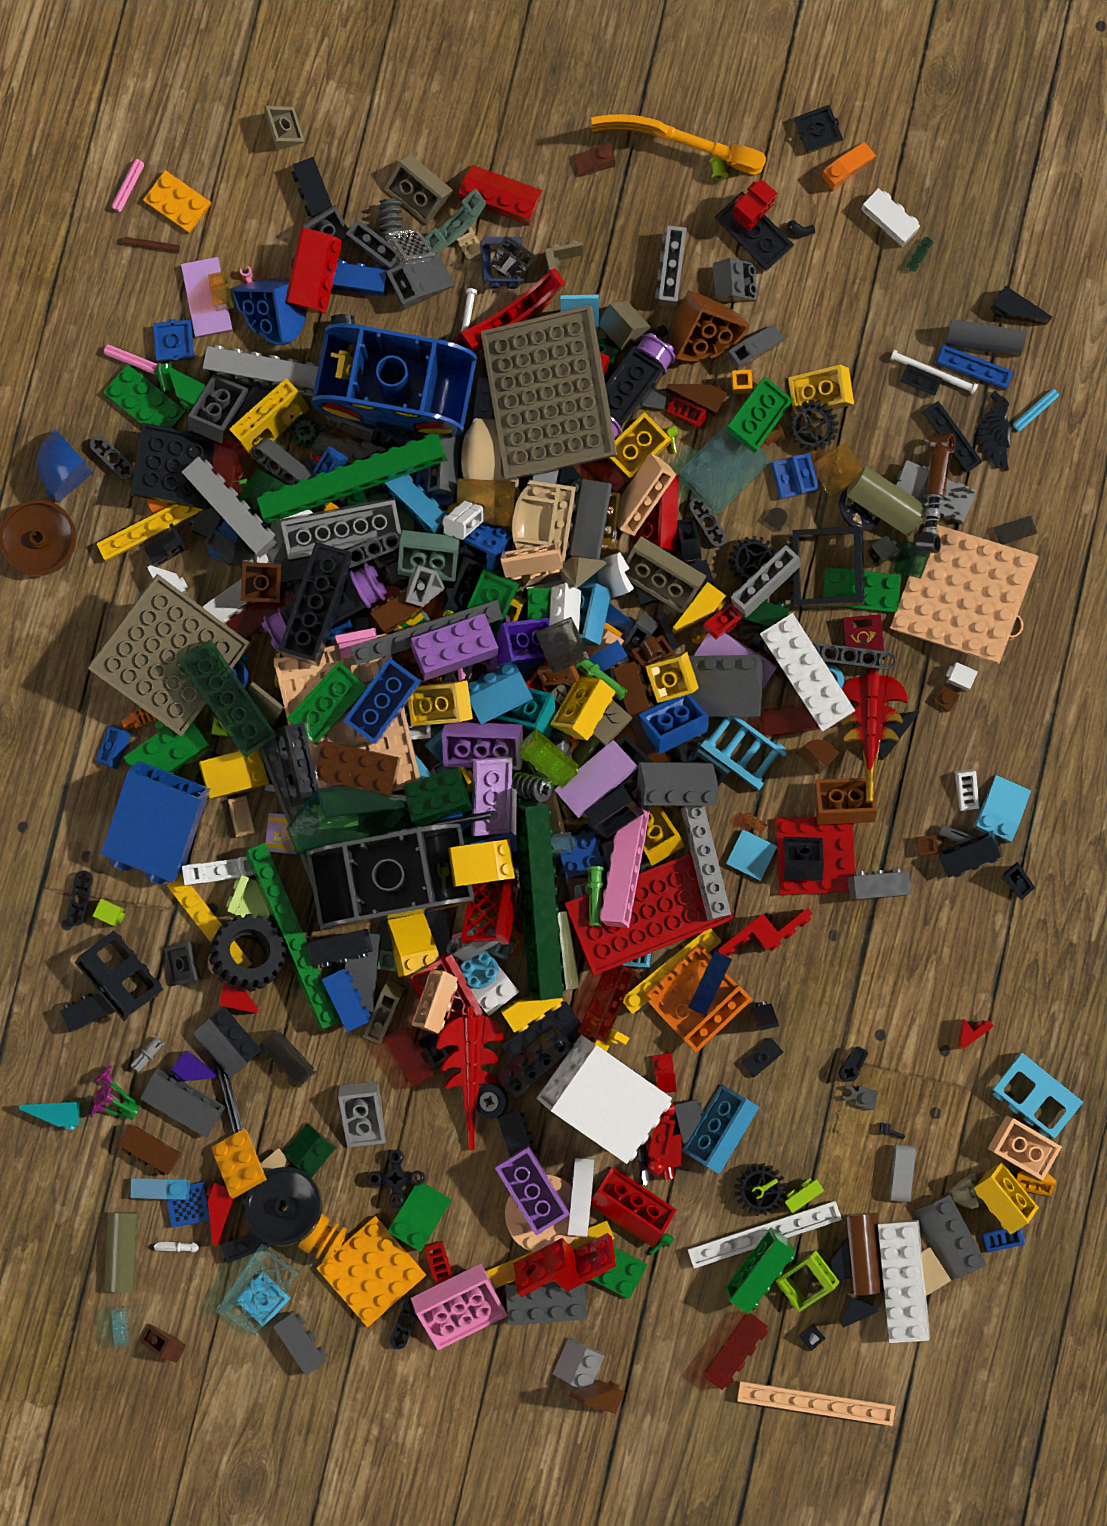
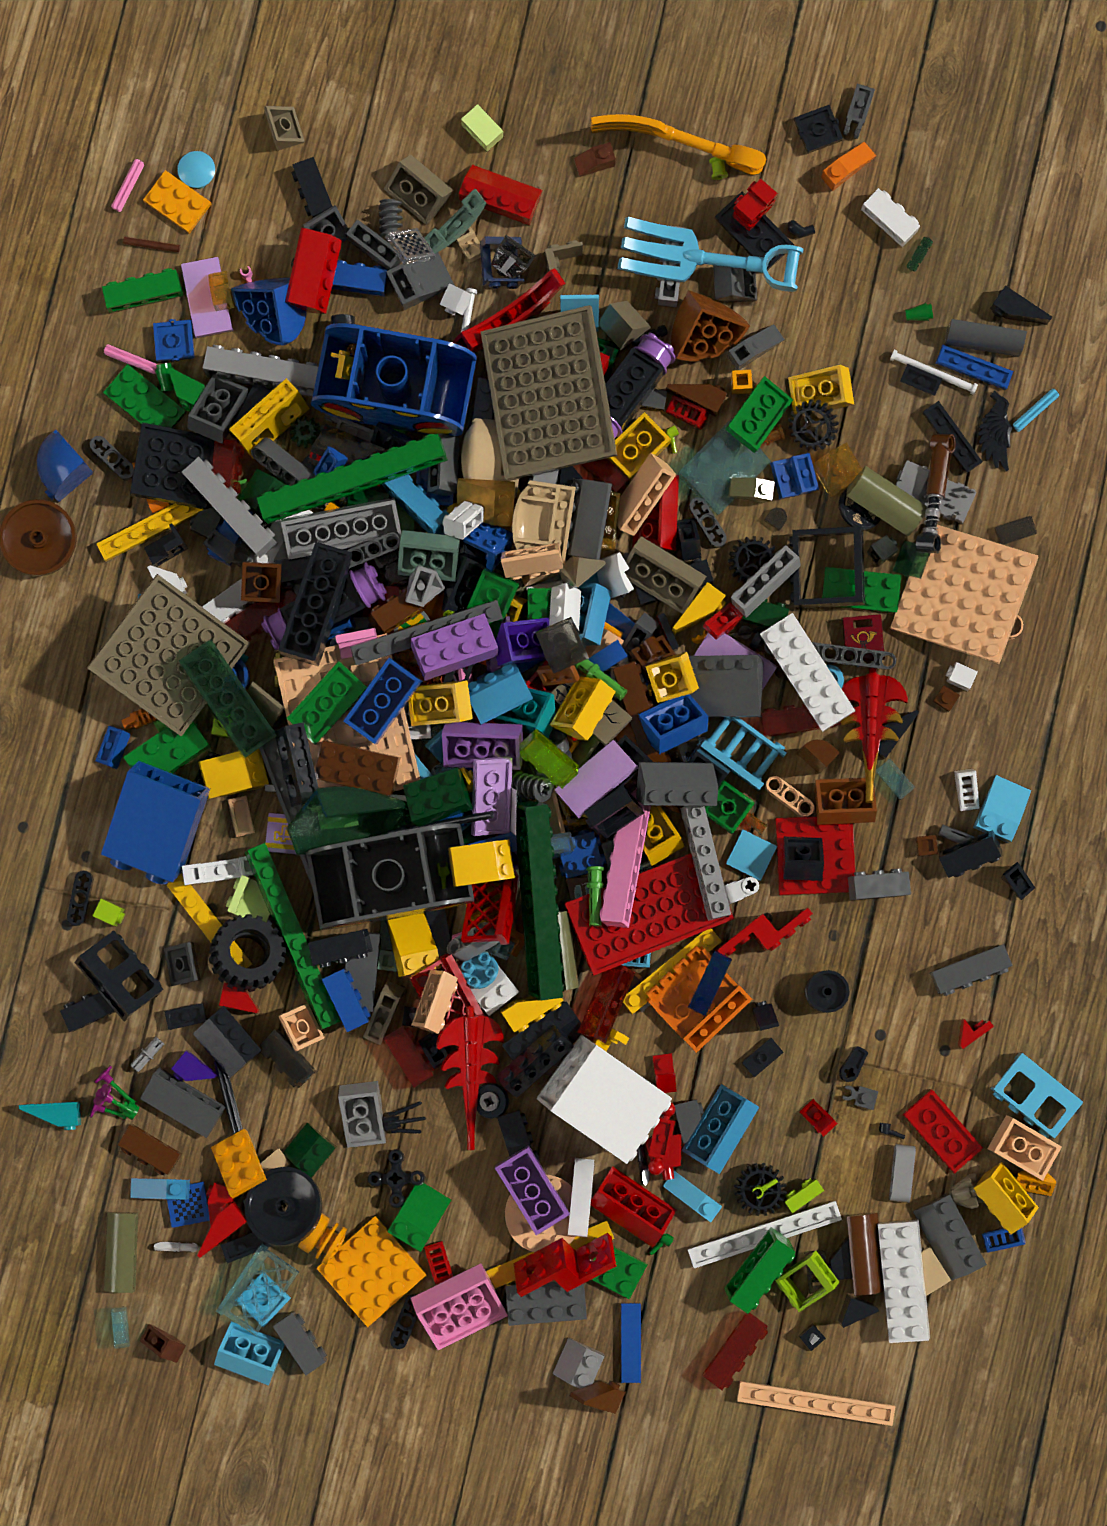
(142, 291): none -> green brick
(185, 1016): none -> black plate
(196, 169): none -> medium azure dish
(224, 1224): none -> red slope
(249, 1354): none -> medium azure slope
(301, 1027): none -> light nougat slope
(393, 1122): none -> black plant
(408, 1016): none -> black slope
(455, 300): none -> white brick
(482, 127): none -> yellowish green panel
(630, 1342): none -> blue tile
(690, 256): none -> medium azure piece
(693, 1196): none -> medium azure slope
(736, 890): none -> white piece
(740, 804): none -> green brick
(751, 489): none -> olive slope
(798, 797): none -> light nougat beam
(815, 991): none -> black wheel
(818, 1117): none -> red slope
(859, 108): none -> dark grey hinge
(895, 779): none -> clear light blue plate
(920, 313): none -> green cone
(942, 1131): none -> red tile
(971, 969): none -> dark grey brick

